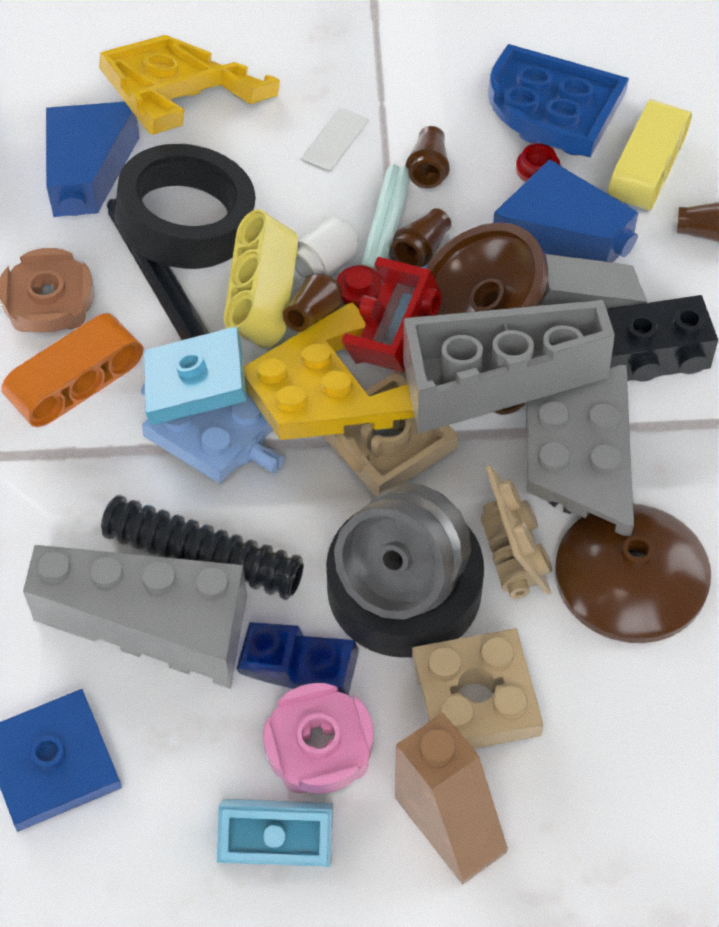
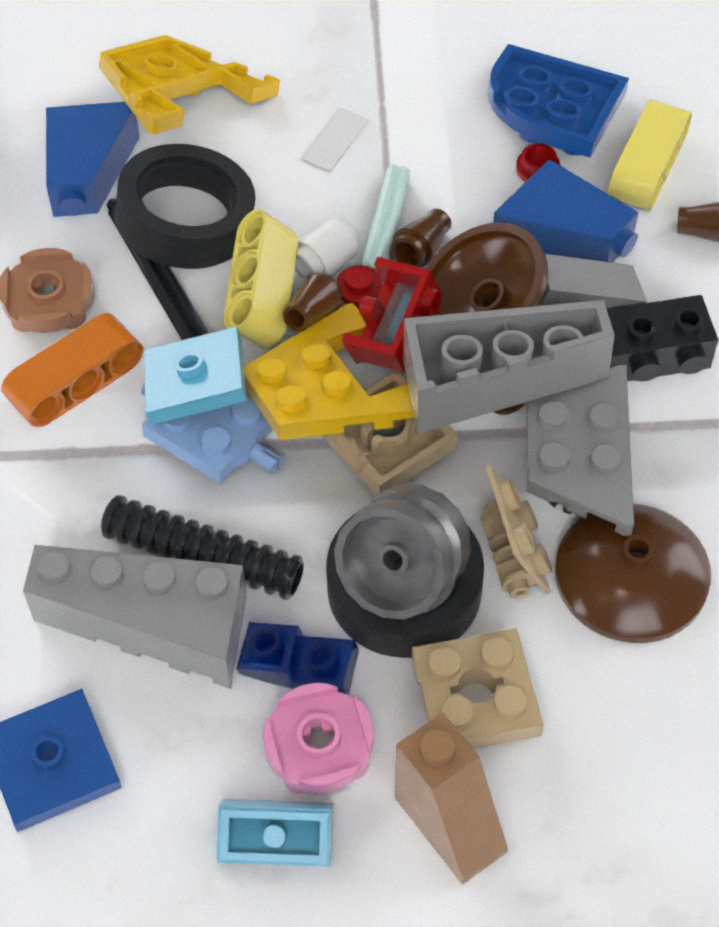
(428, 159): reddish brown cone -> none

